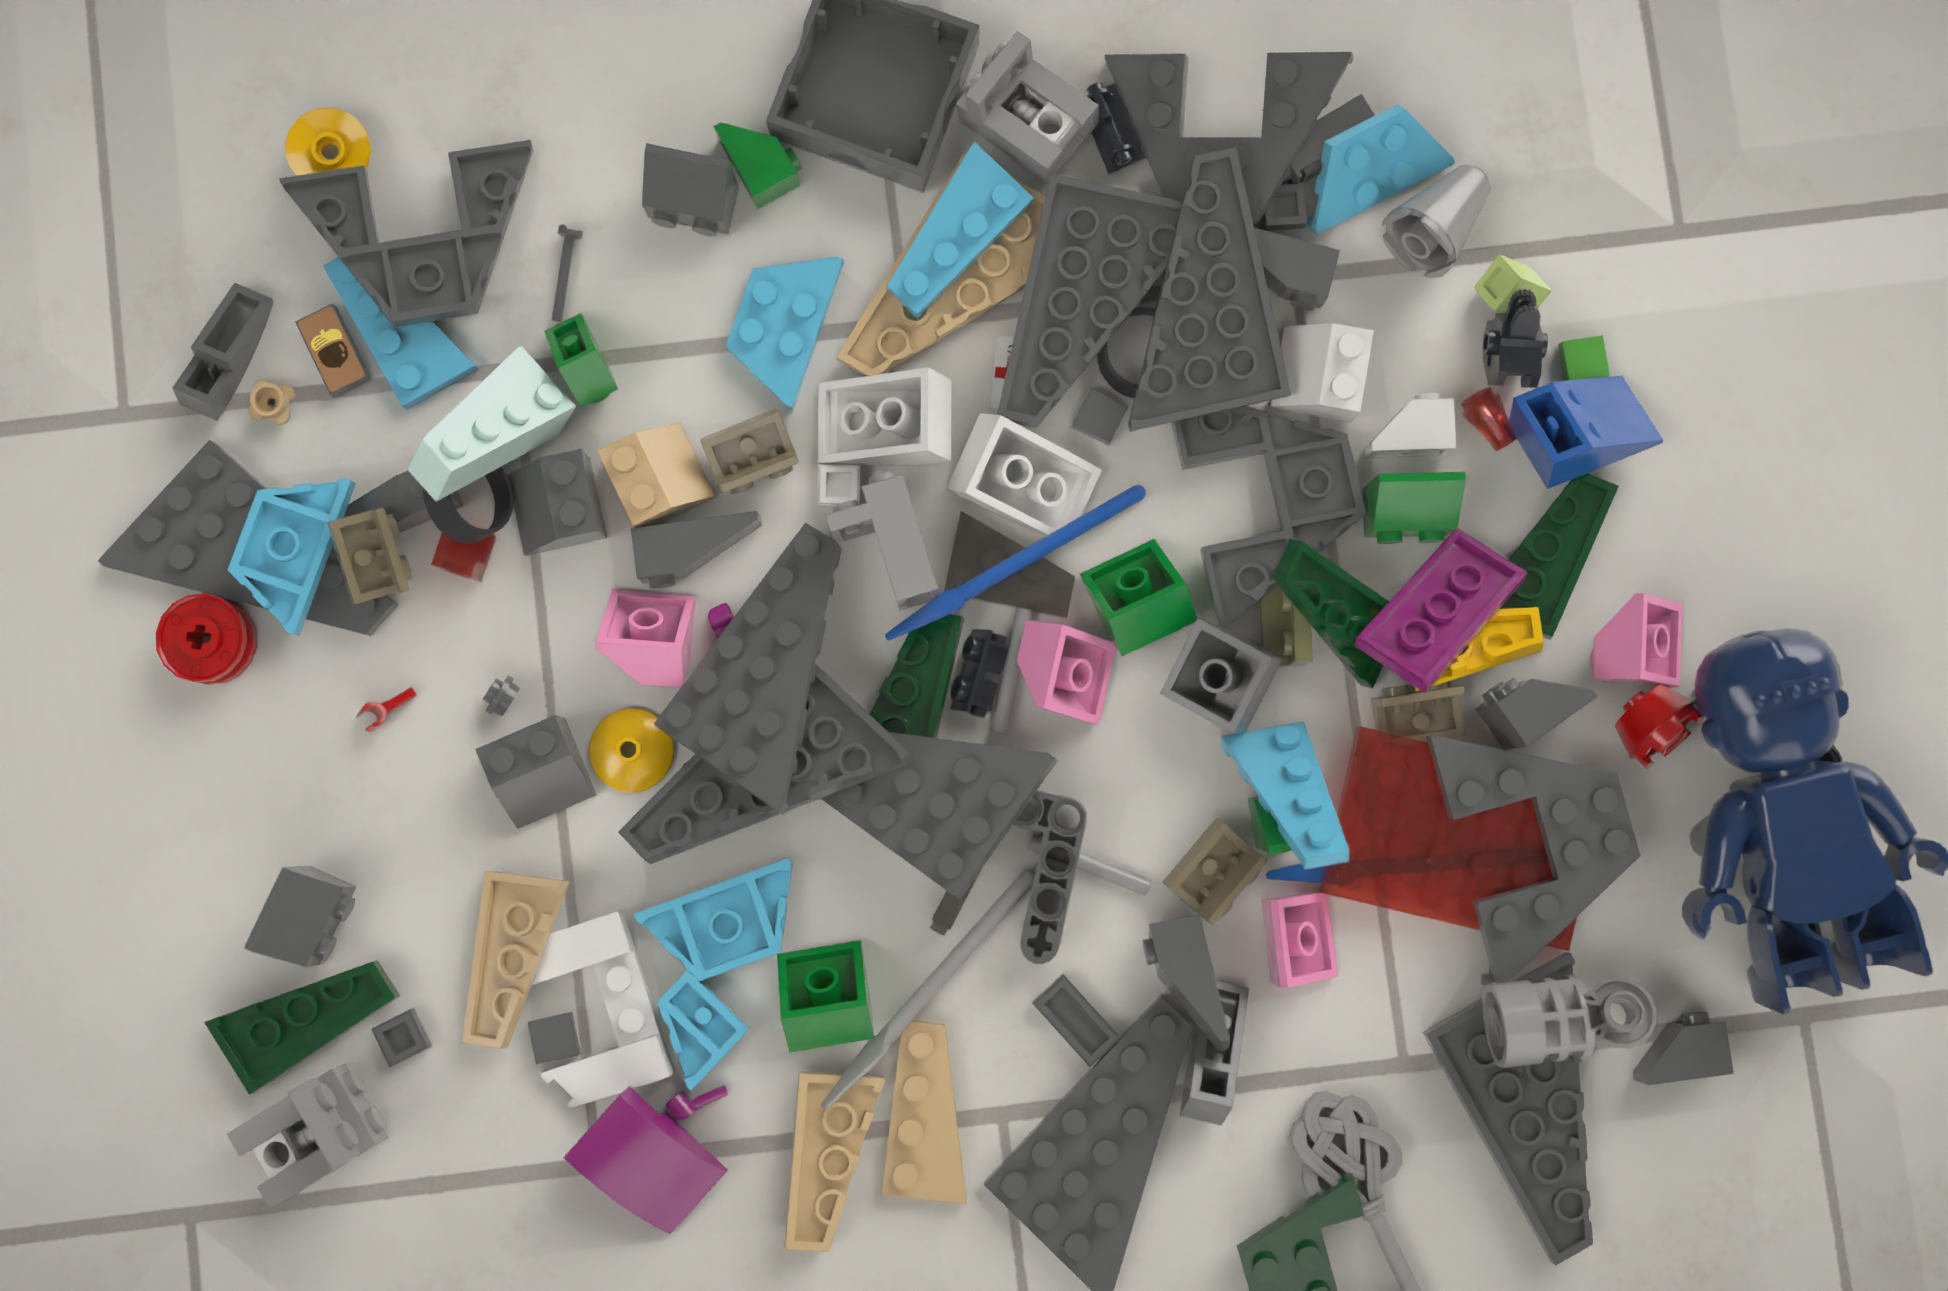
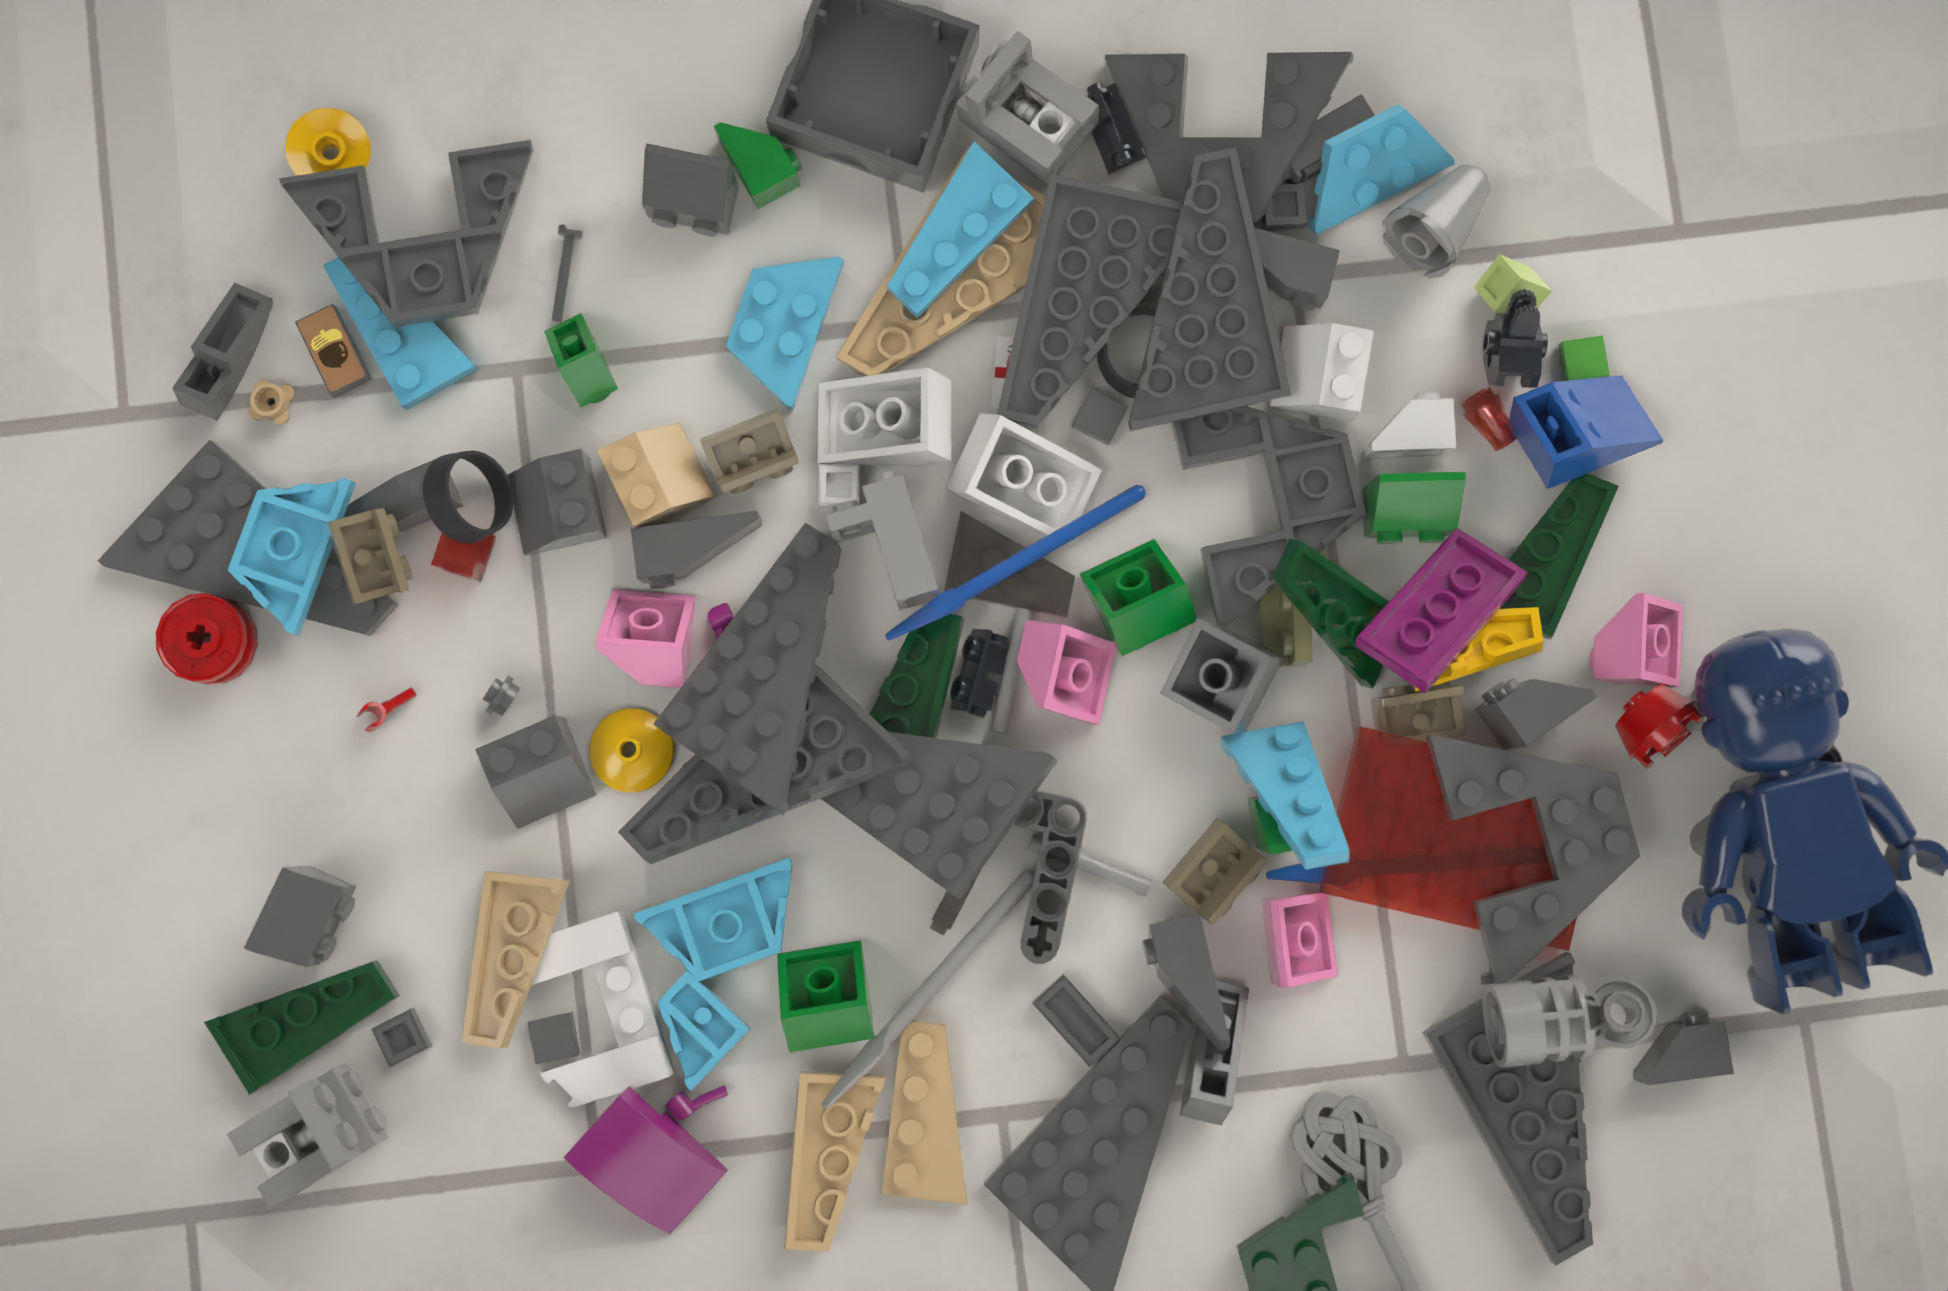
(492, 426): light aqua wedge -> none

